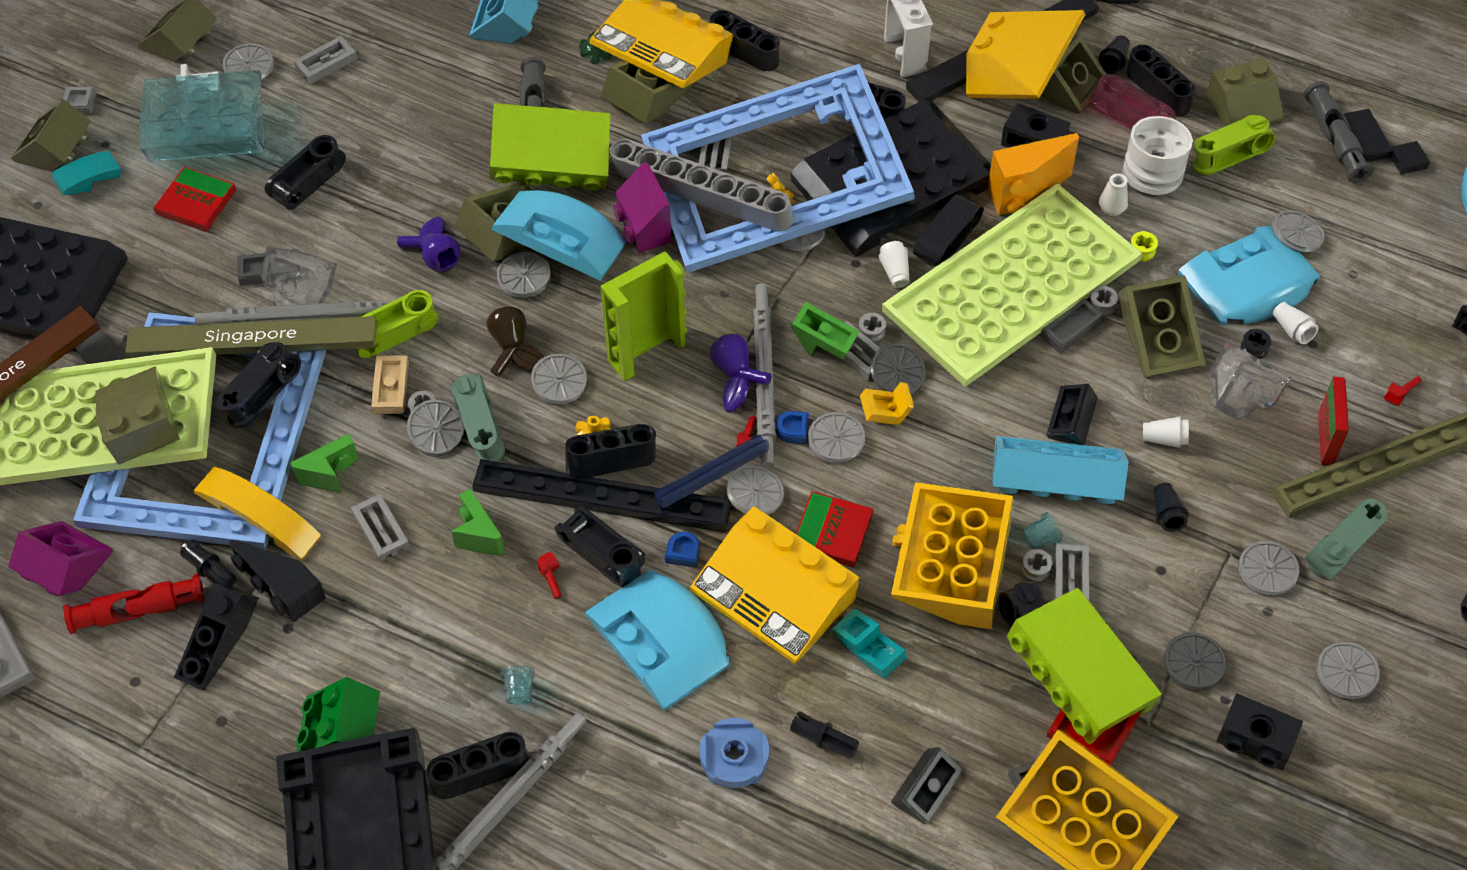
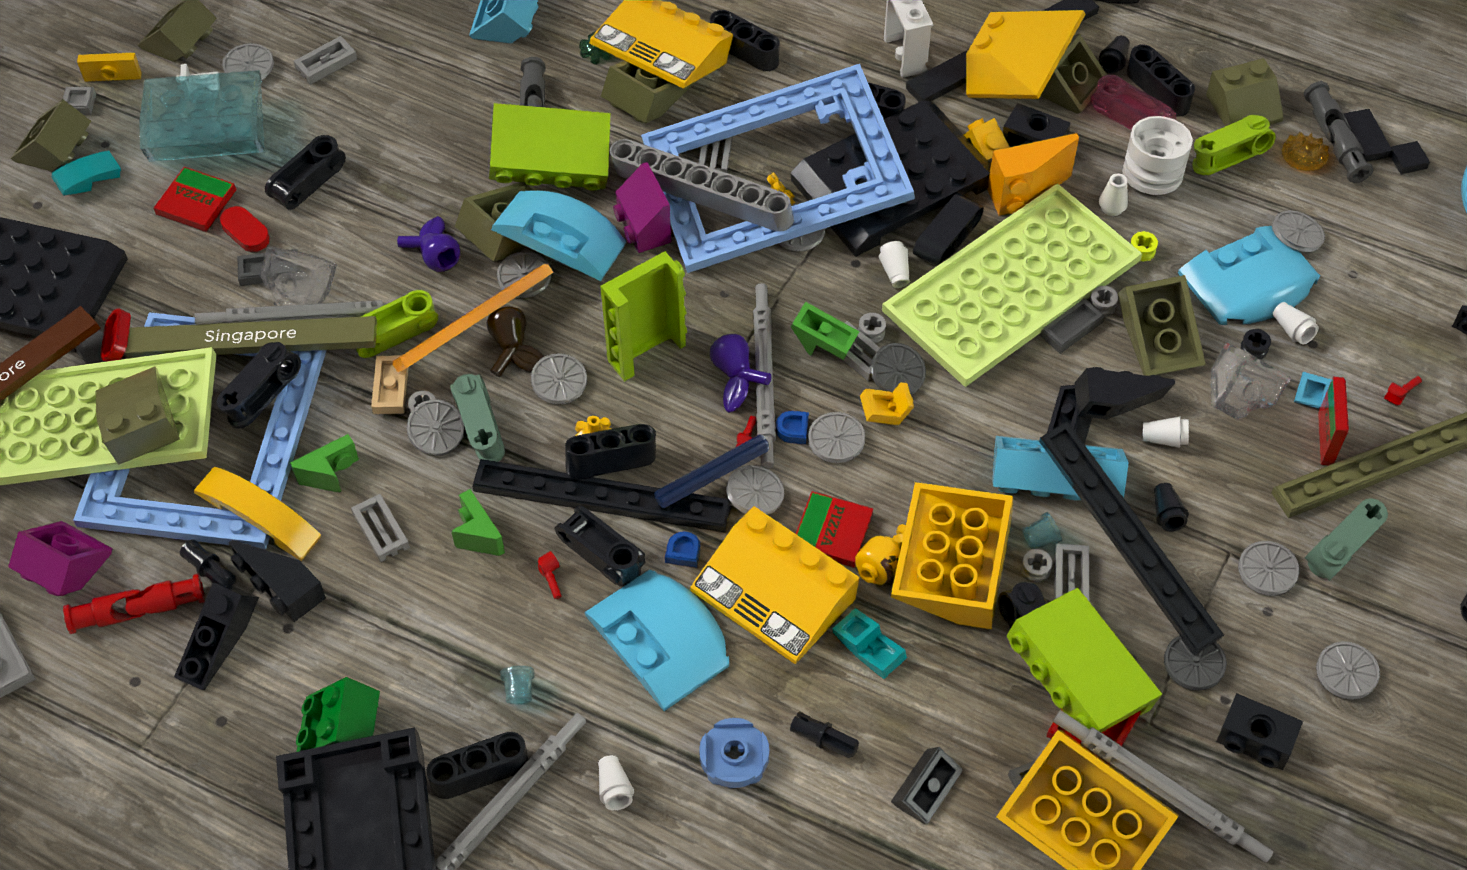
(109, 67): none -> yellow plate
(115, 335): none -> red tile
(244, 229): none -> red tile
(471, 317): none -> light orange tile
(614, 784): none -> white cone
(878, 559): none -> yellow head
(986, 137): none -> yellow bracket
(1112, 393): none -> black slope
(1131, 538): none -> black tile
(1163, 786): none -> light grey axle
(1300, 158): none -> clear yellow gear
(1312, 390): none -> medium azure slope

